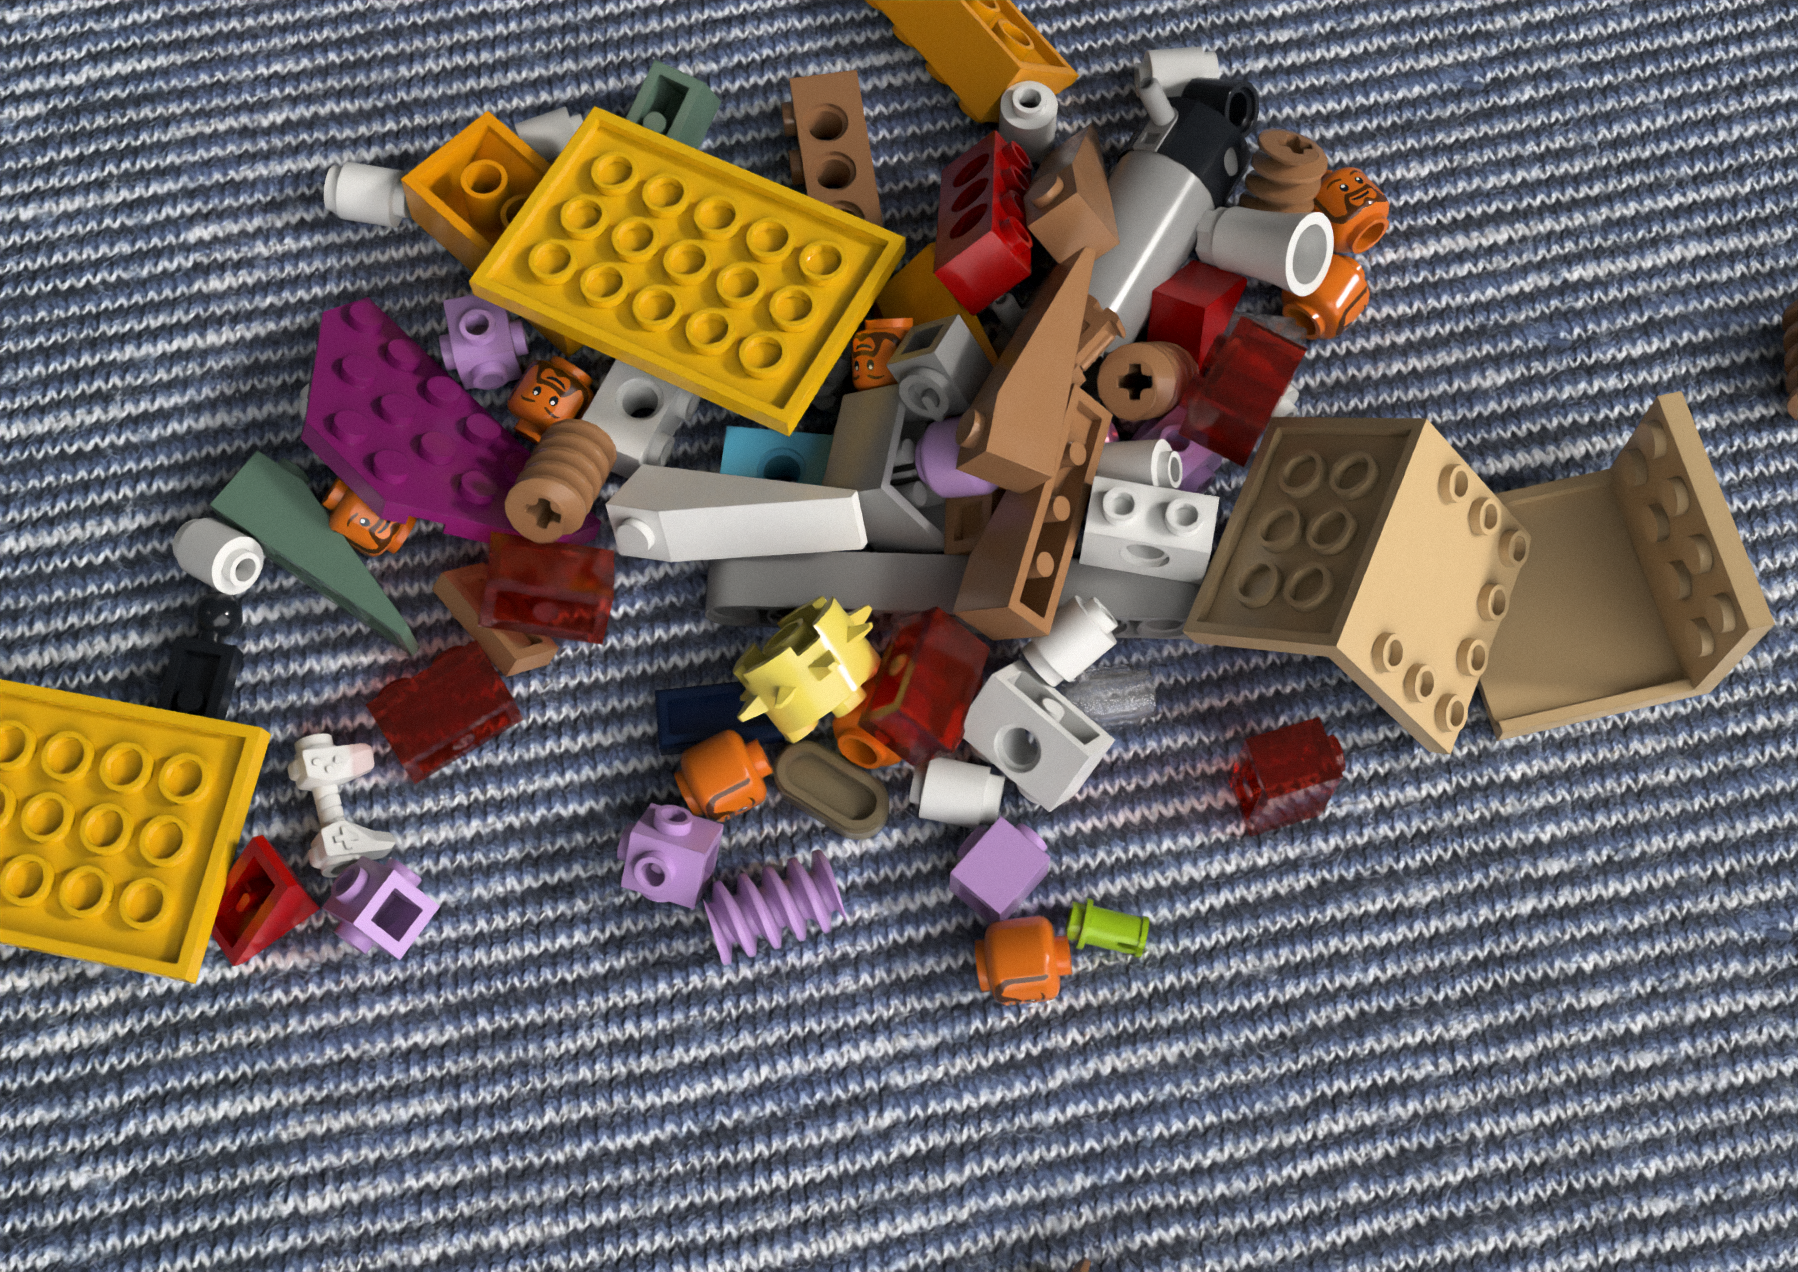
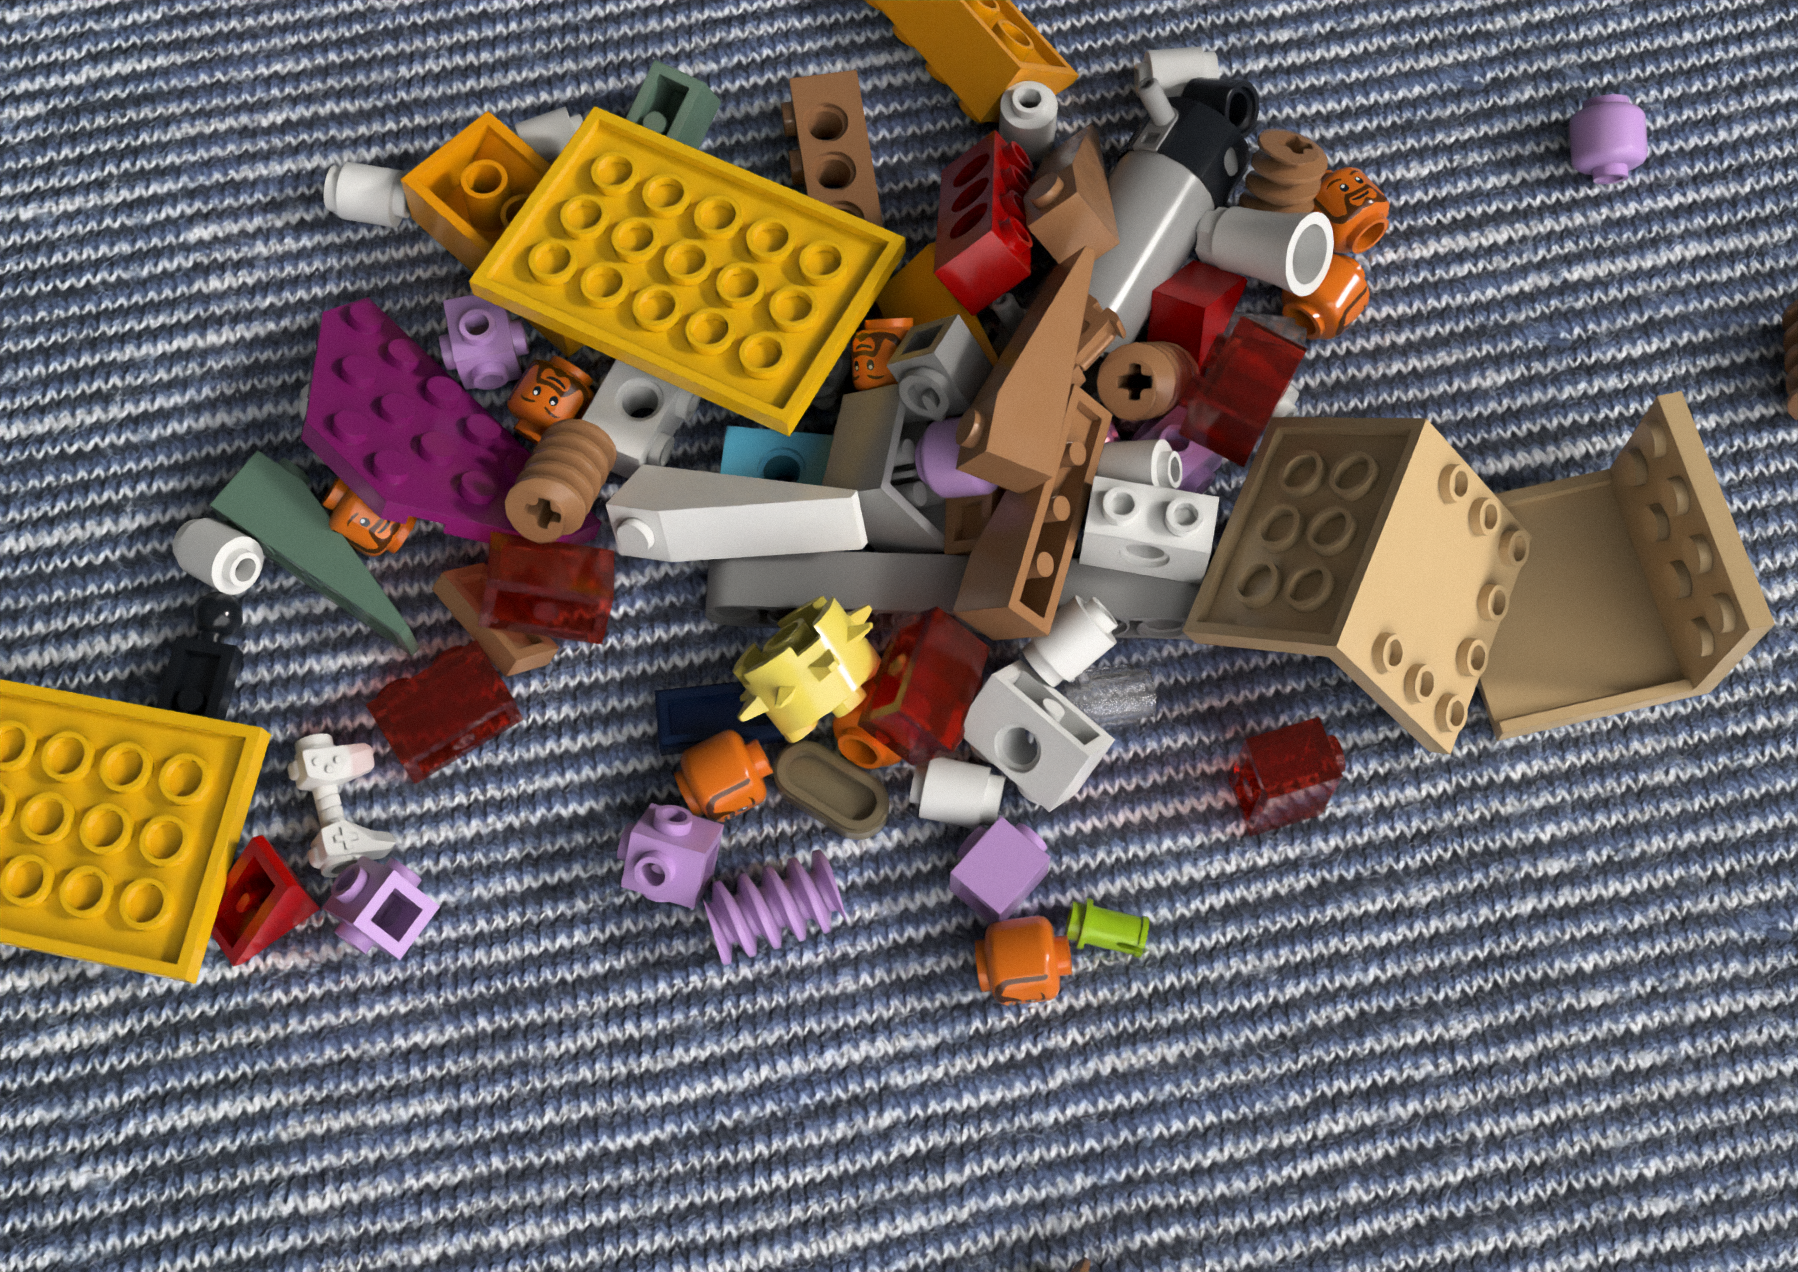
(1608, 138): none -> lavender head

